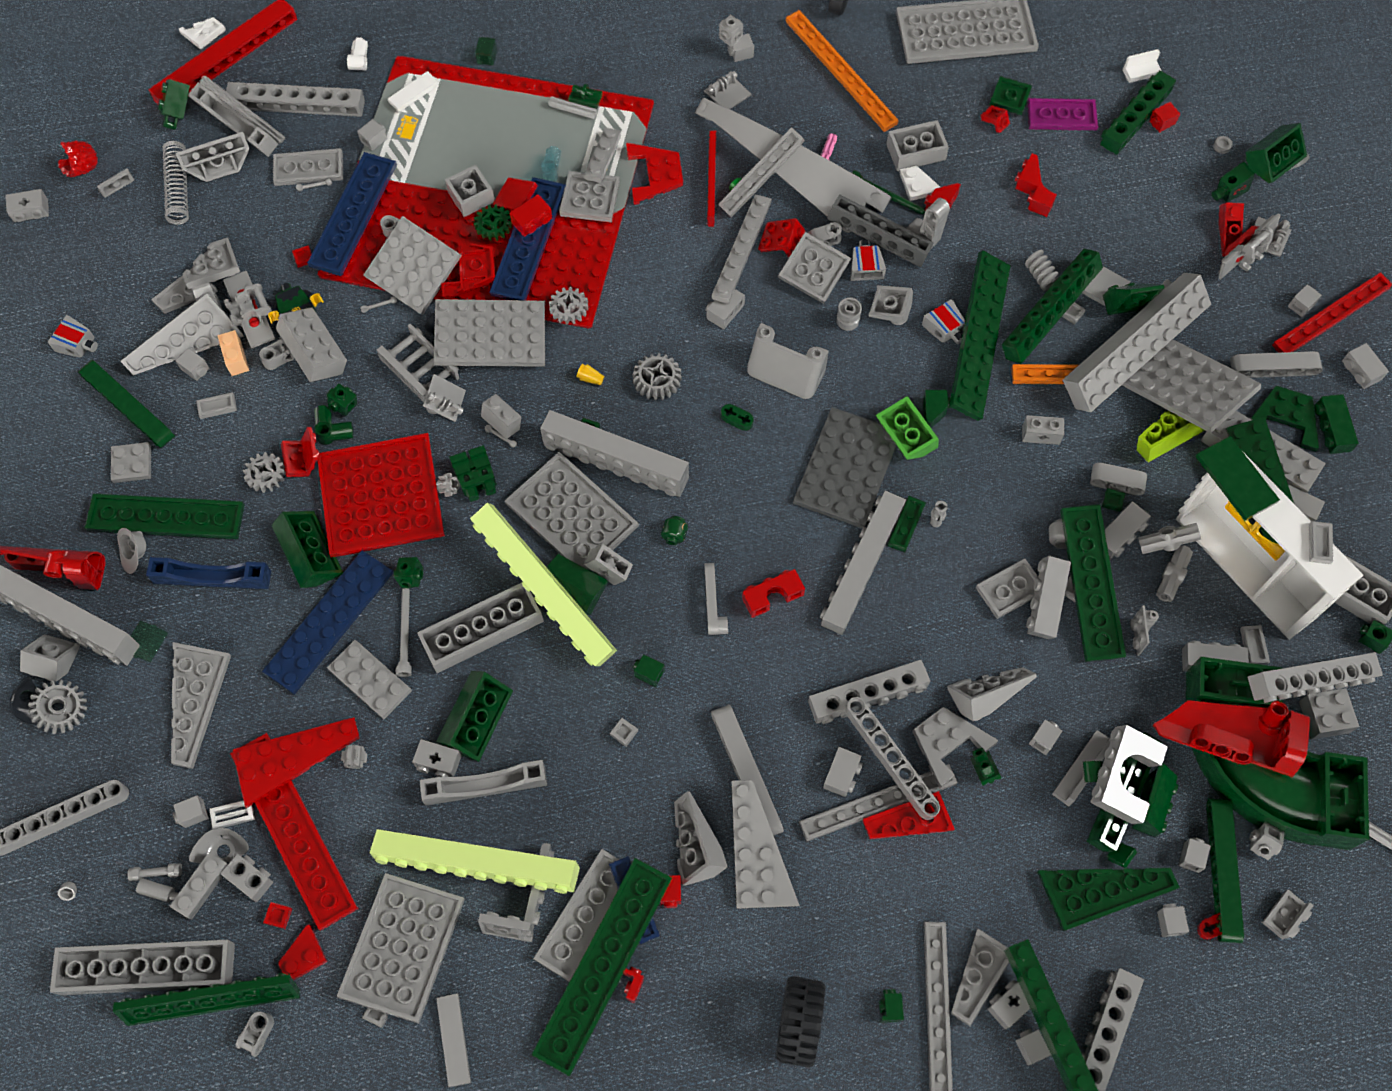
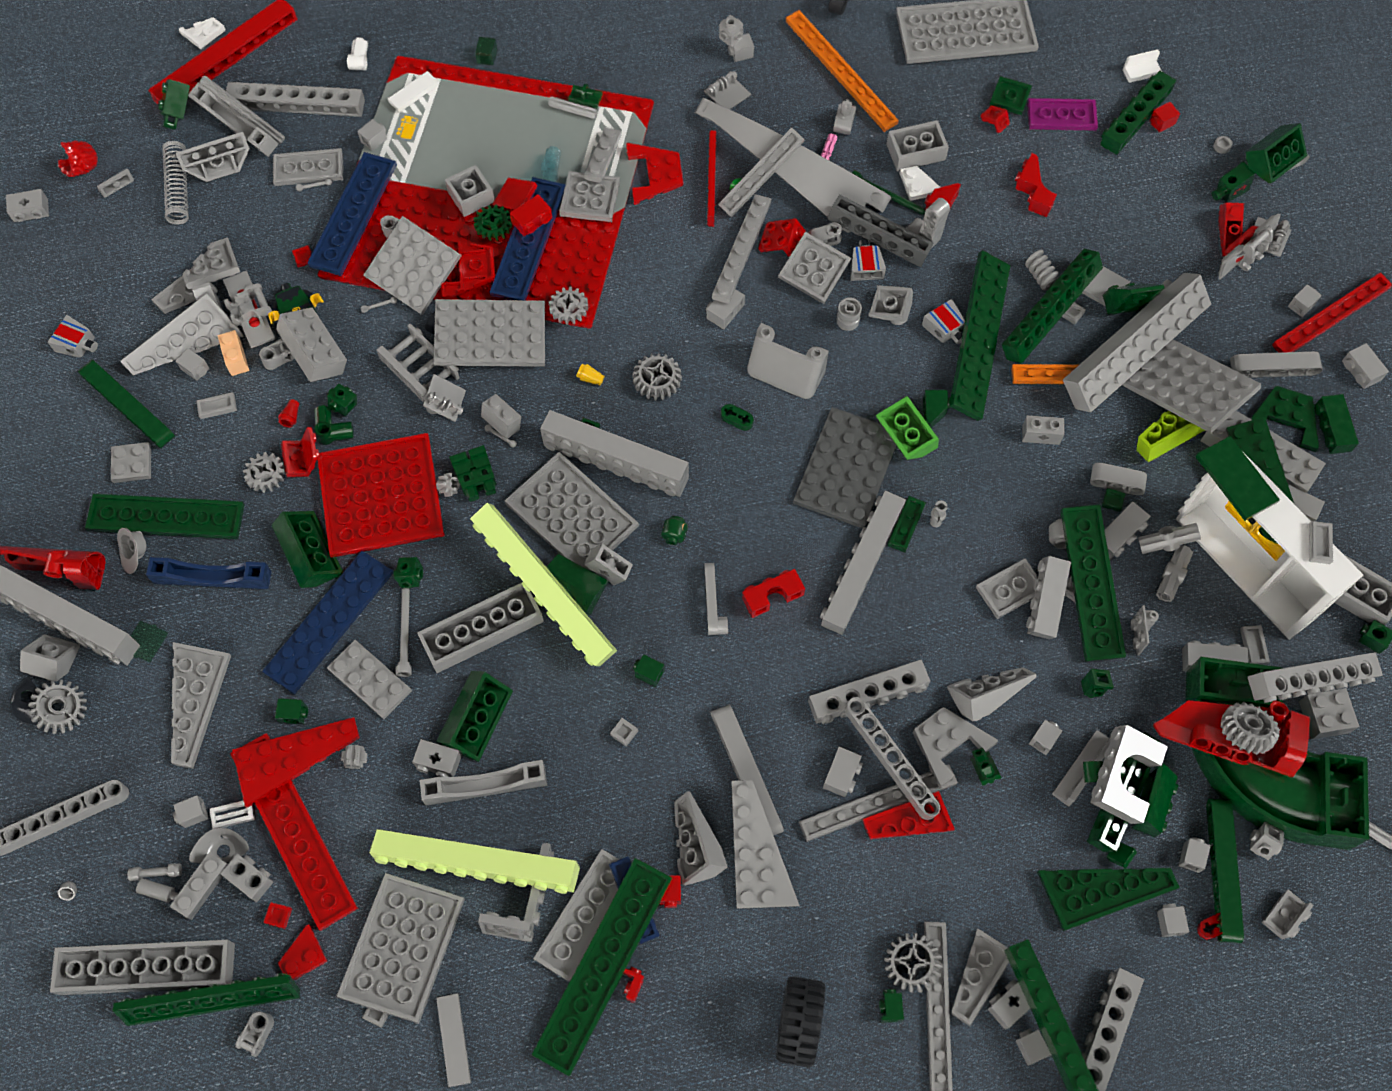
(288, 416): none -> red cone
(291, 711): none -> dark green brick
(844, 117): none -> light grey beam
(894, 960): none -> light grey gear
(1096, 687): none -> dark green brick
(1249, 728): none -> light grey gear

